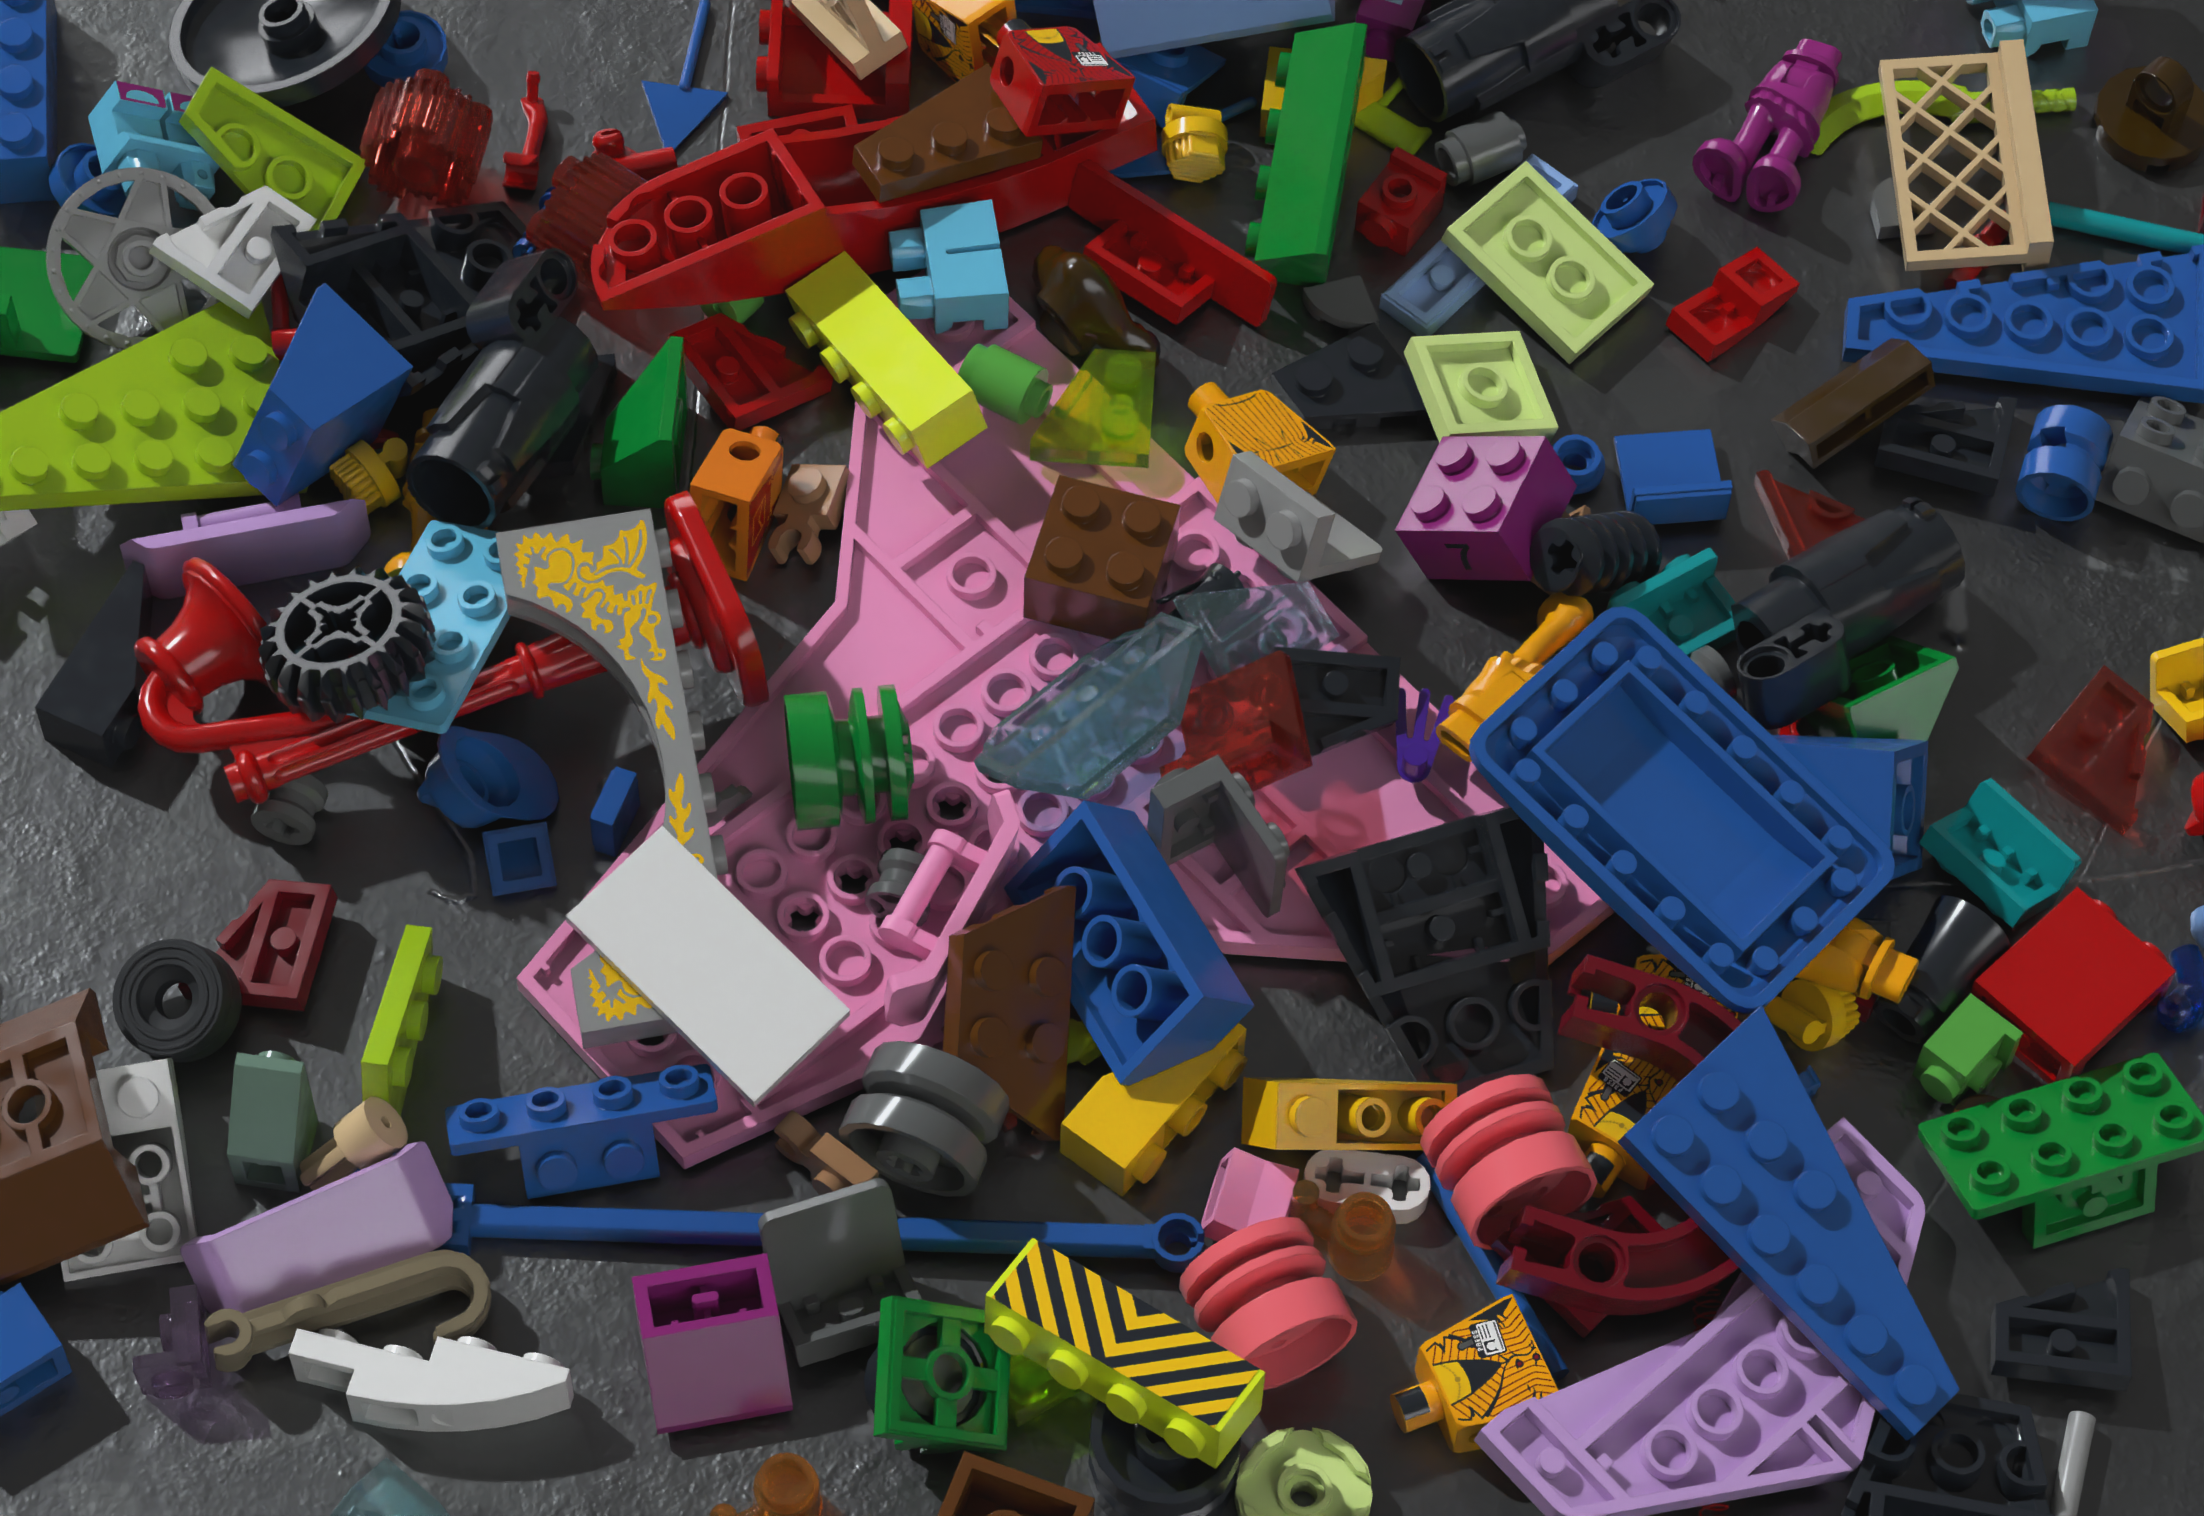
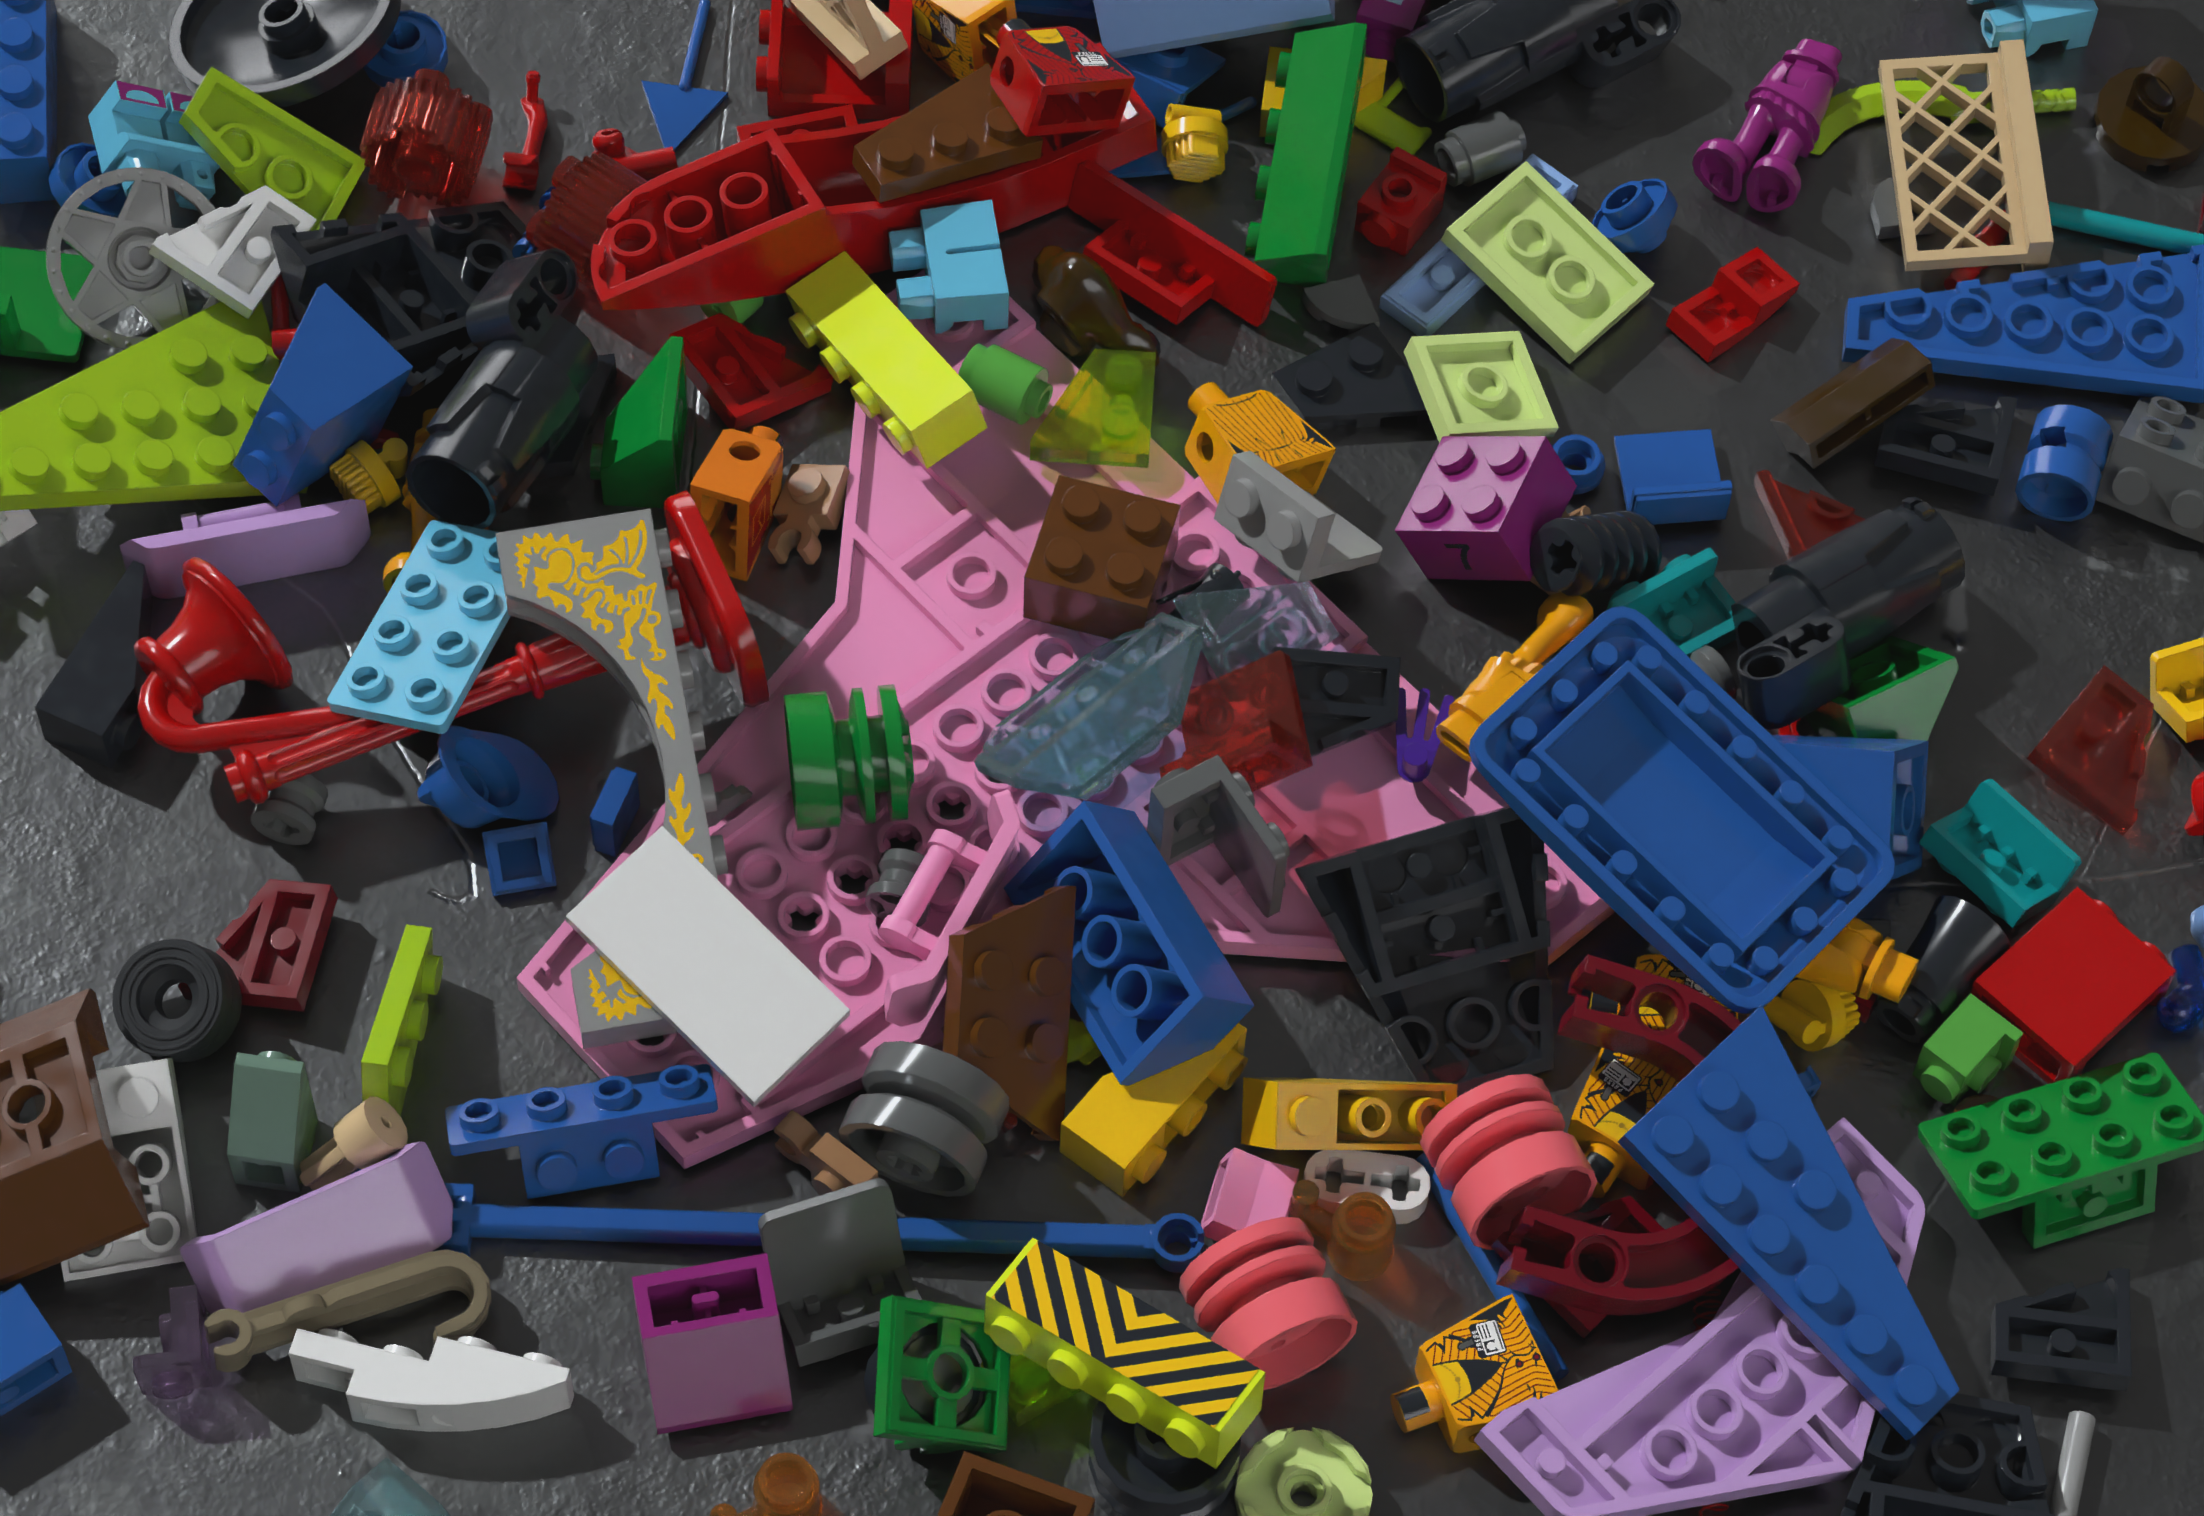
(347, 644): black gear -> none

